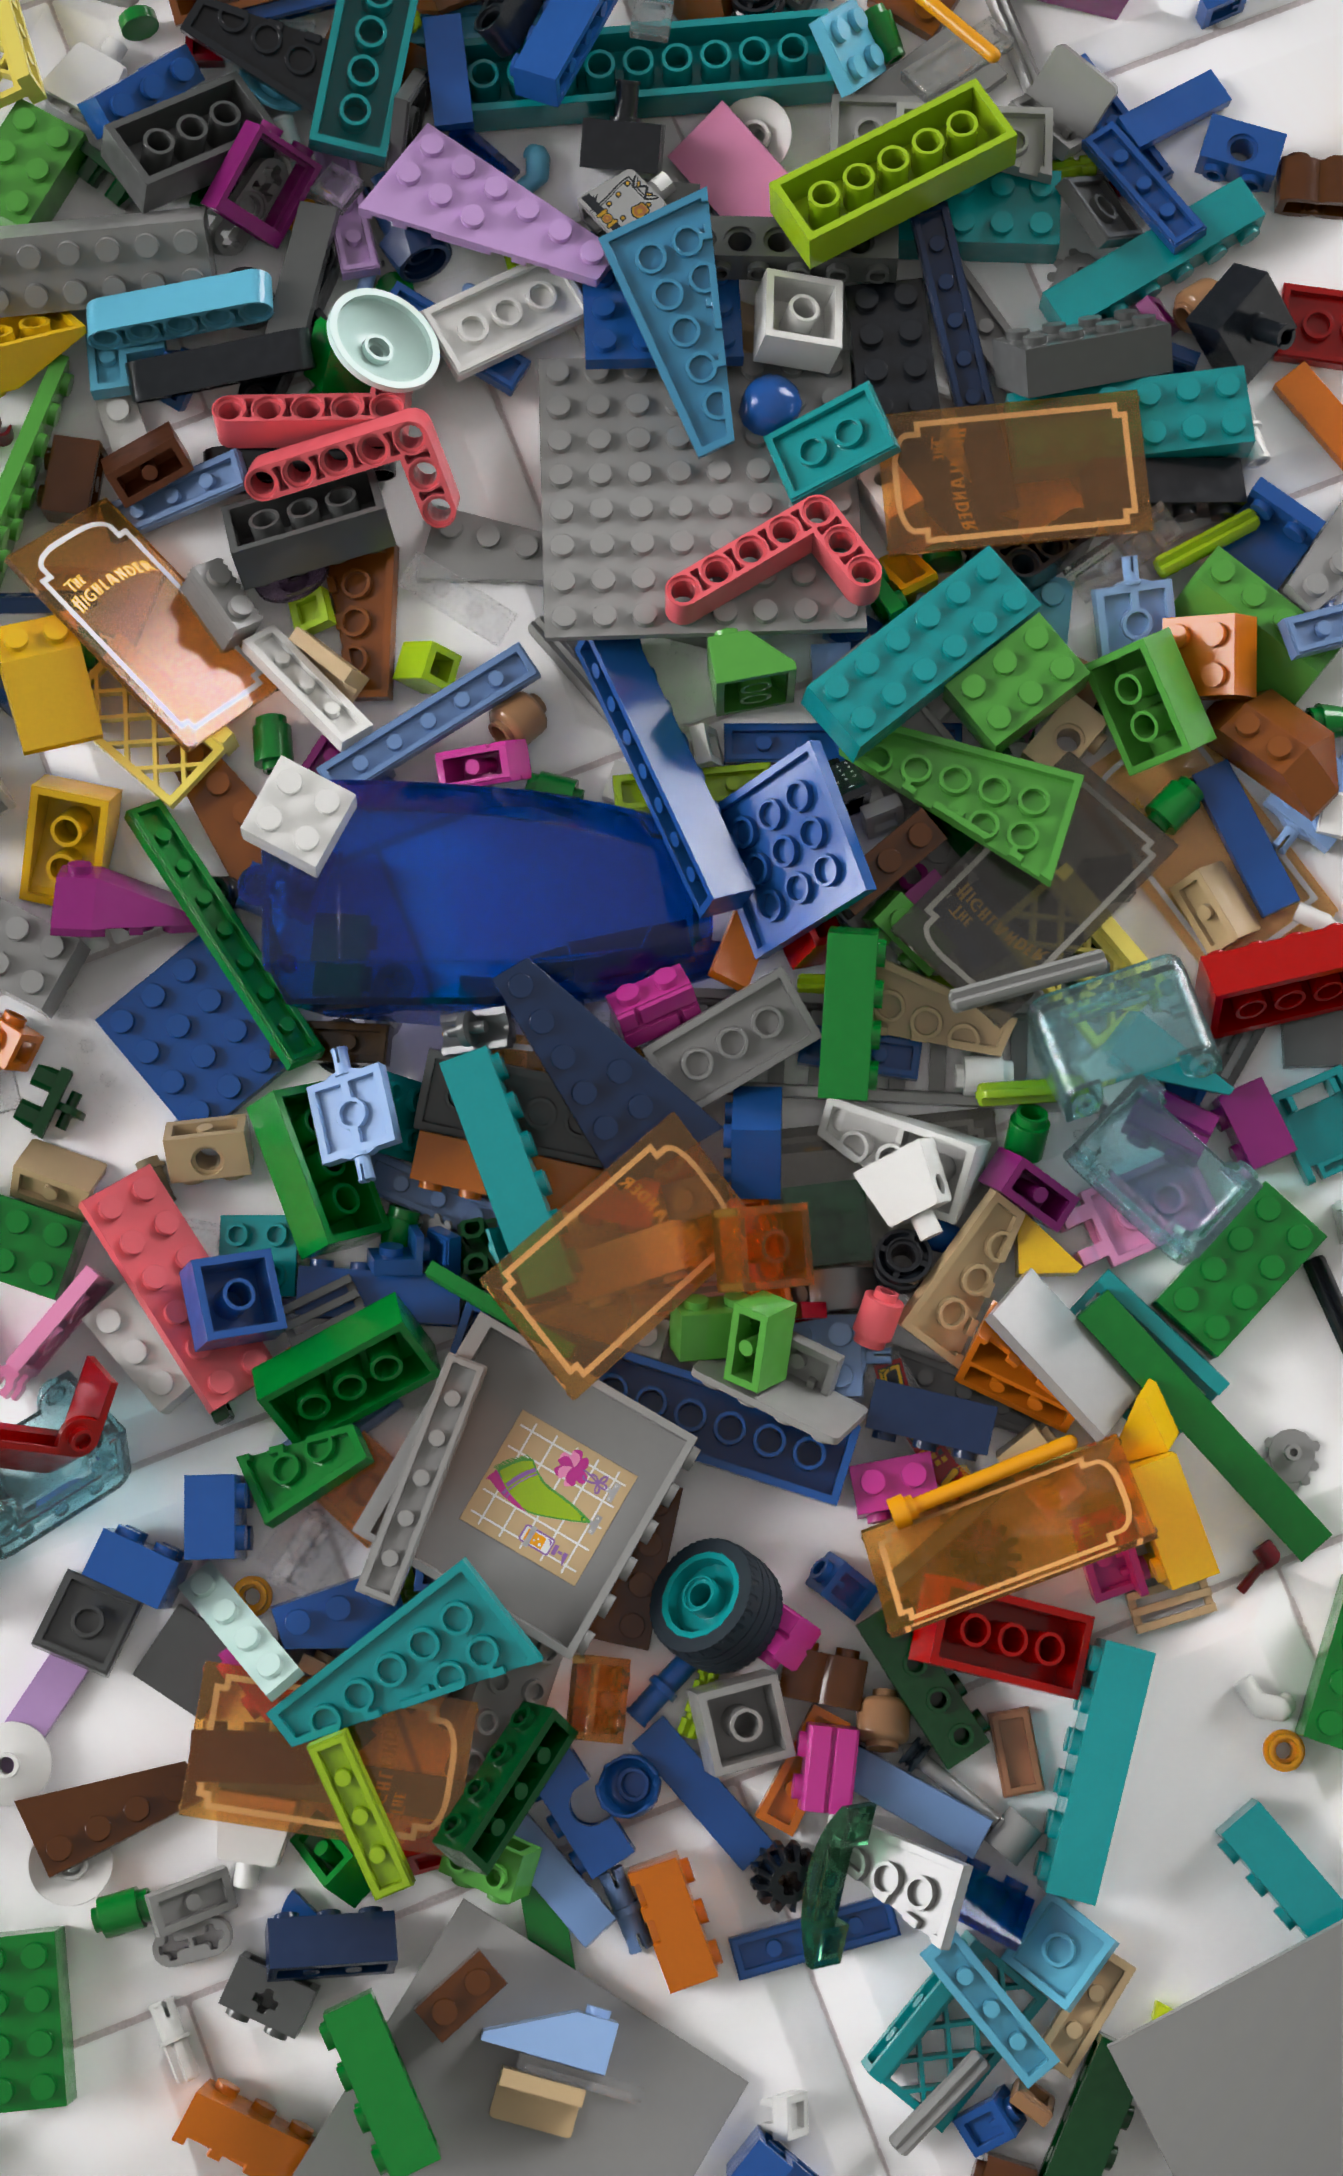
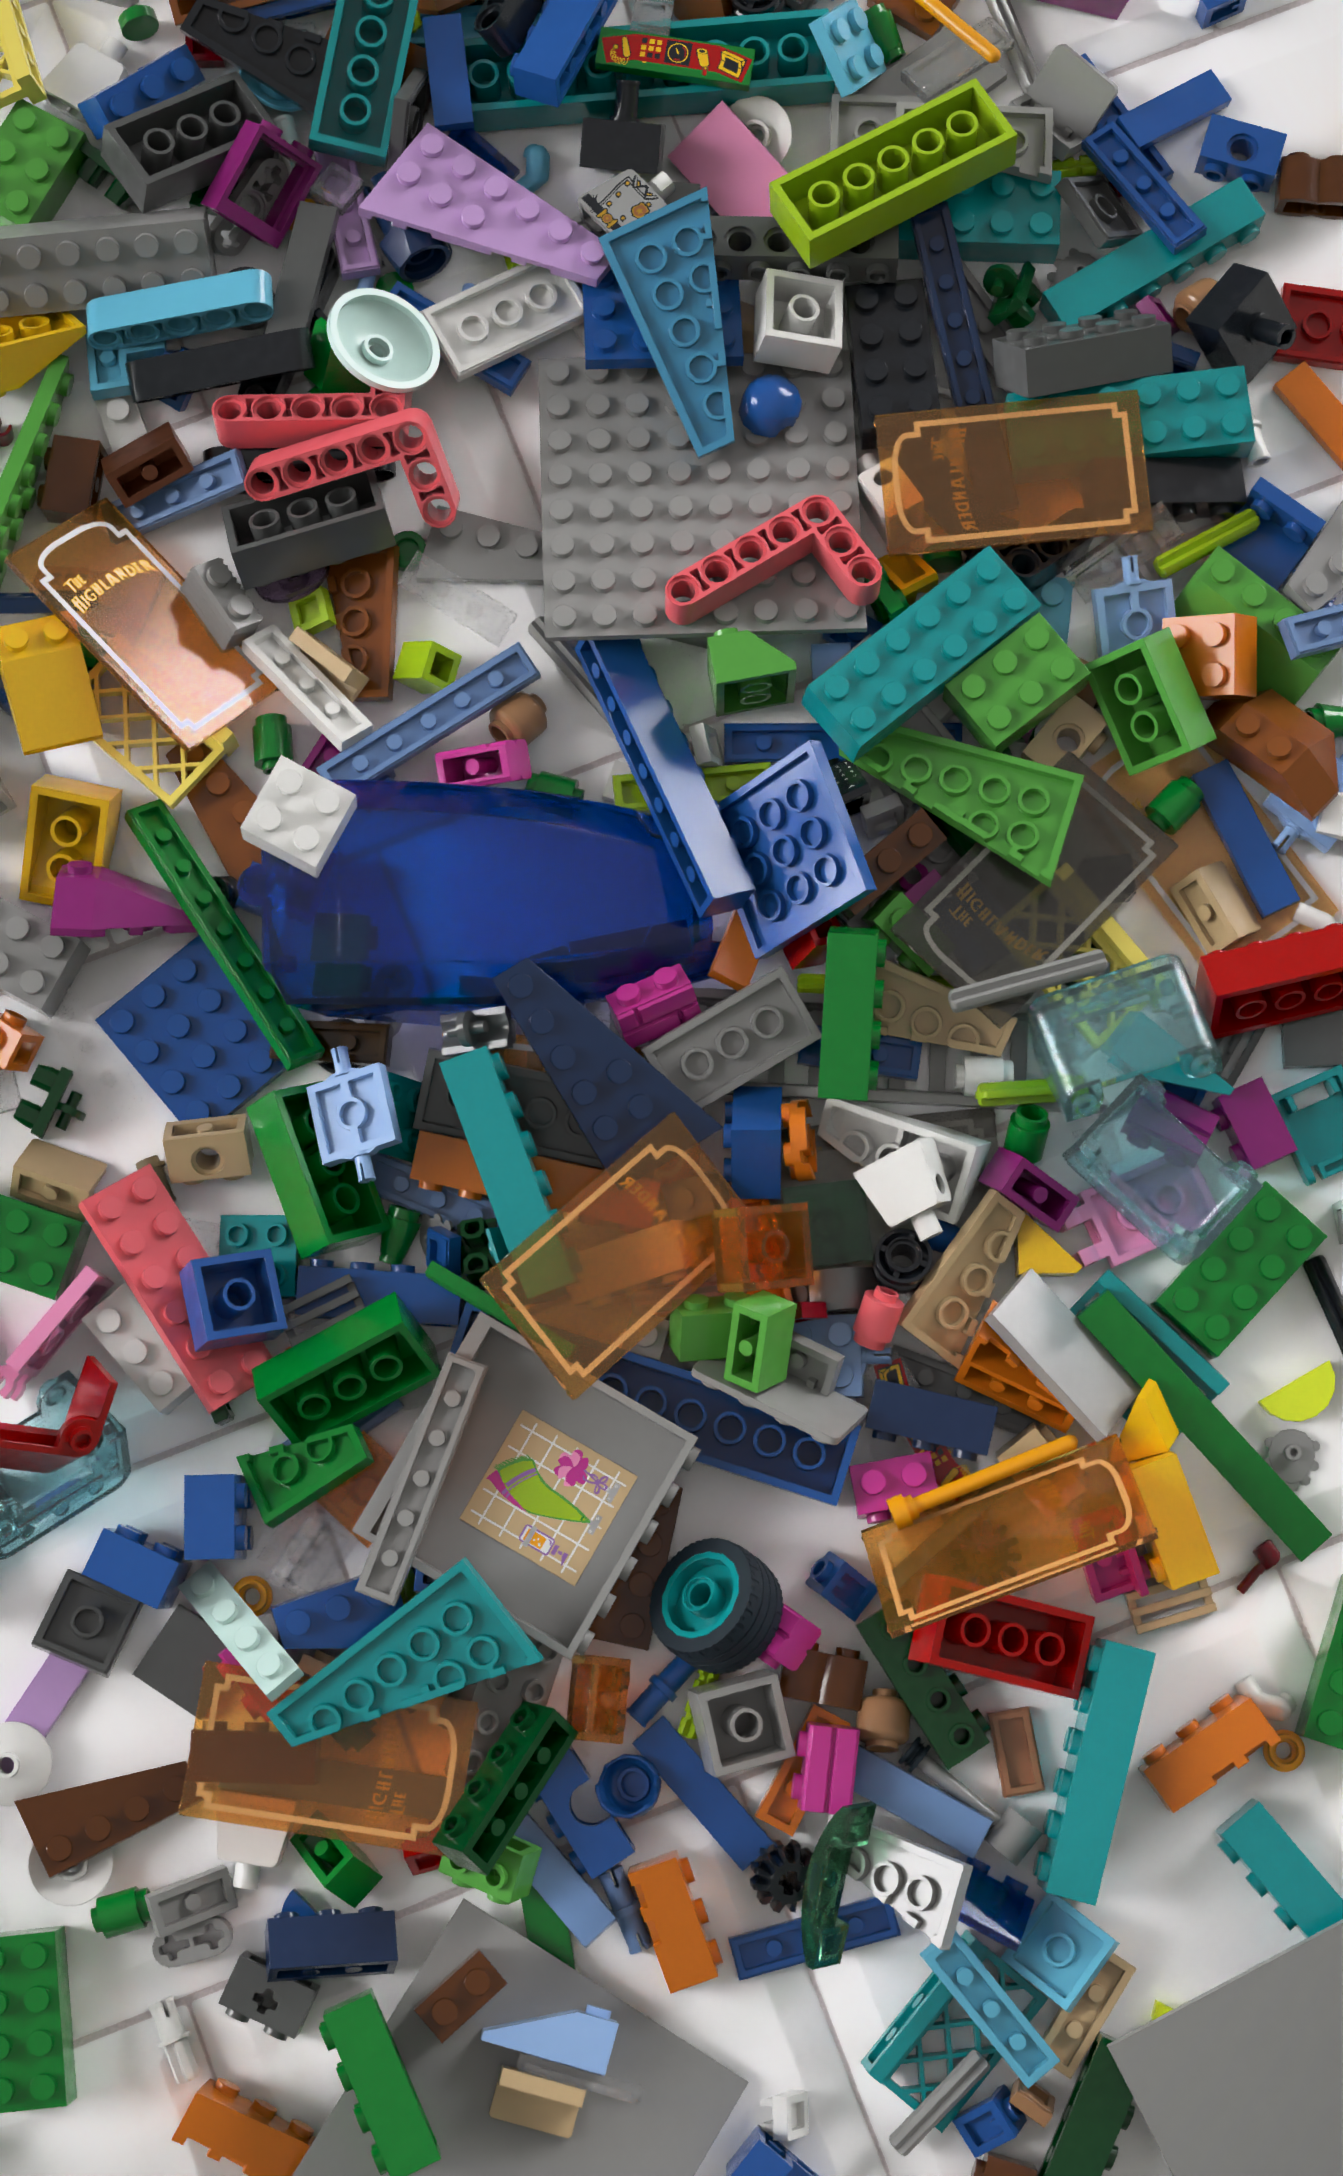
(361, 1814): lime tile -> none
(397, 1260): blue bracket -> none
(409, 544): none -> green tile
(675, 59): none -> tile
(801, 1149): none -> orange plate
(832, 443): teal tile -> none
(1012, 294): none -> dark green hips
(1206, 1750): none -> orange wedge
(1303, 1396): none -> neon yellow tile

